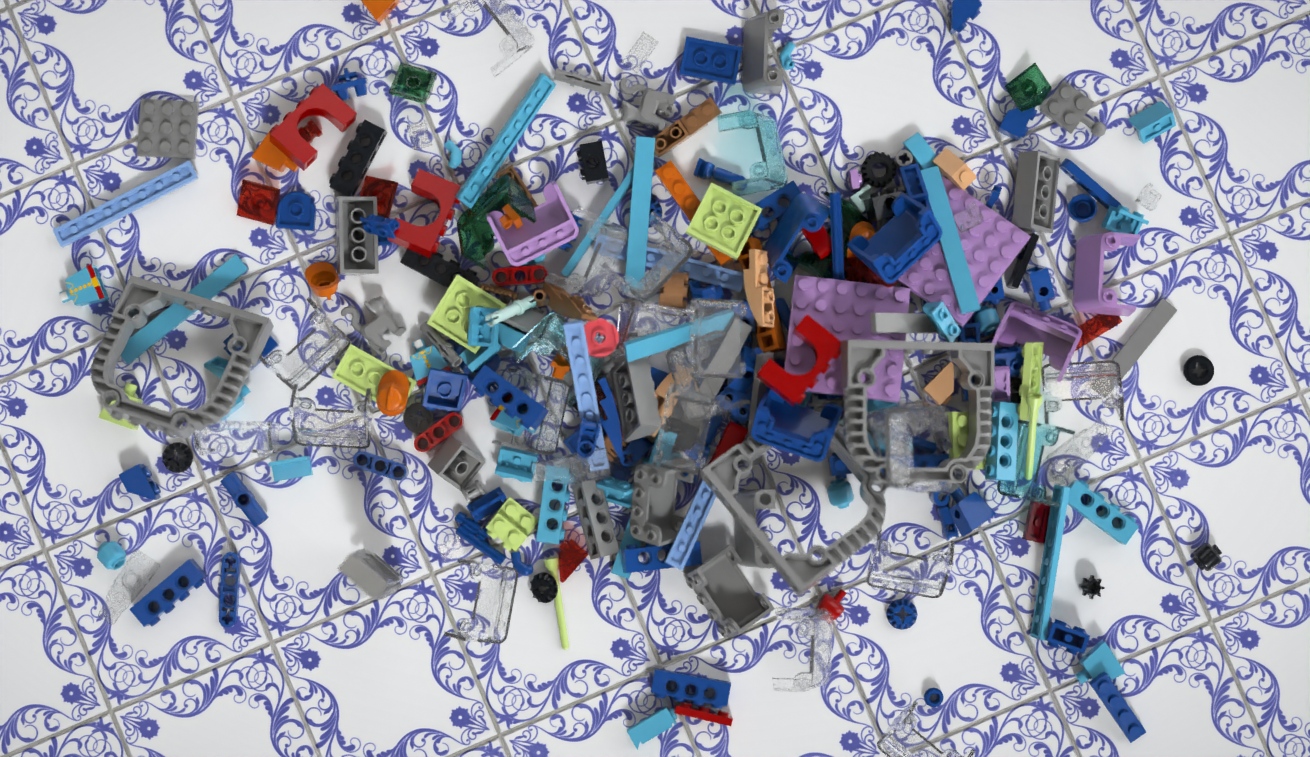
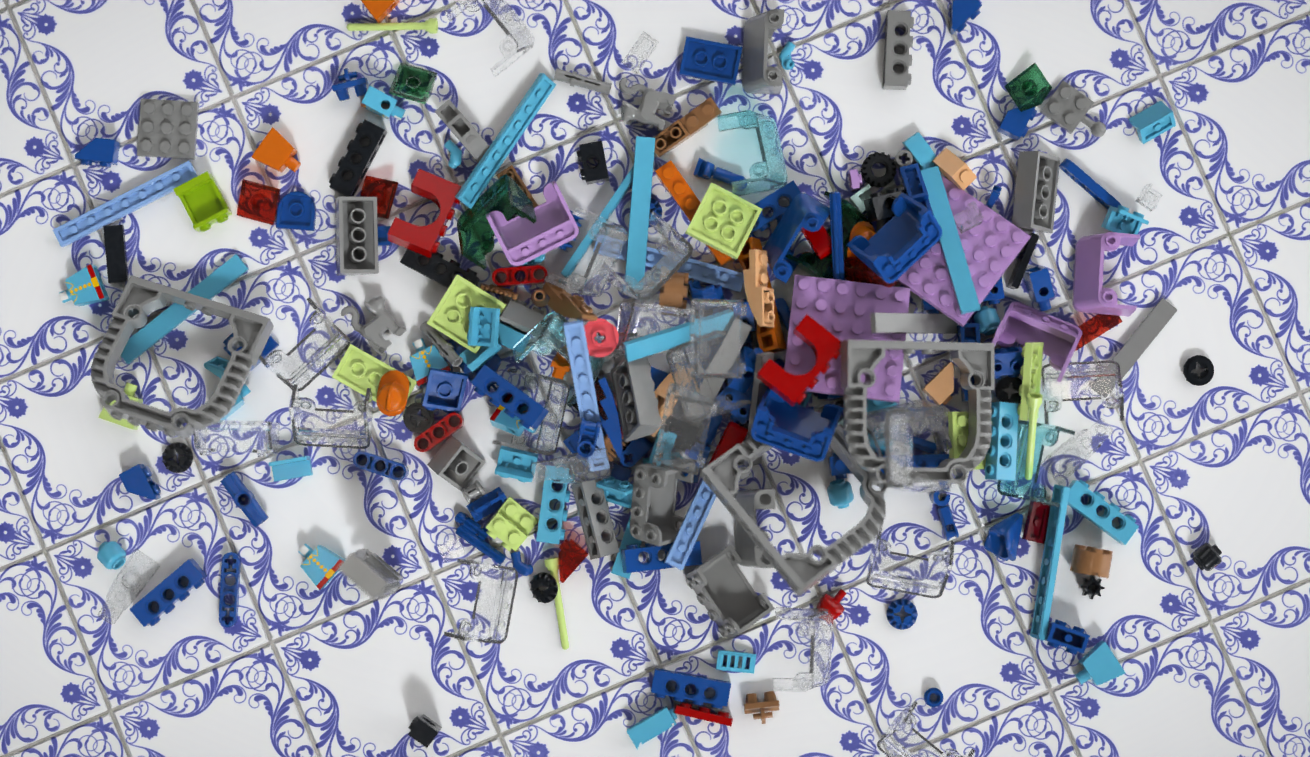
(99, 151): none -> blue slope
(116, 254): none -> black tile
(203, 201): none -> lime panel
(310, 131): clear red wheel -> none
(320, 103): red arch -> none
(320, 564): none -> medium azure torso
(322, 279): orange piece -> none
(374, 99): none -> medium azure torso
(380, 226): blue hinge -> none
(419, 135): clear panel -> none
(424, 730): none -> black brick
(429, 26): none -> yellowish green piece
(462, 130): none -> light grey slope
(510, 217): orange tile -> none
(516, 308): light aqua pin -> none
(719, 664): none -> medium azure slope
(761, 708): none -> medium nougat hips
(894, 20): none -> light grey brick
(942, 320): medium azure bracket -> none
(969, 511): blue torso -> none
(1002, 385): lavender plate -> none
(1004, 537): none -> blue hat
(1059, 473): clear panel -> none
(1082, 208): blue hair -> none
(1091, 561): none -> medium nougat brick
(1117, 707): blue plate -> none

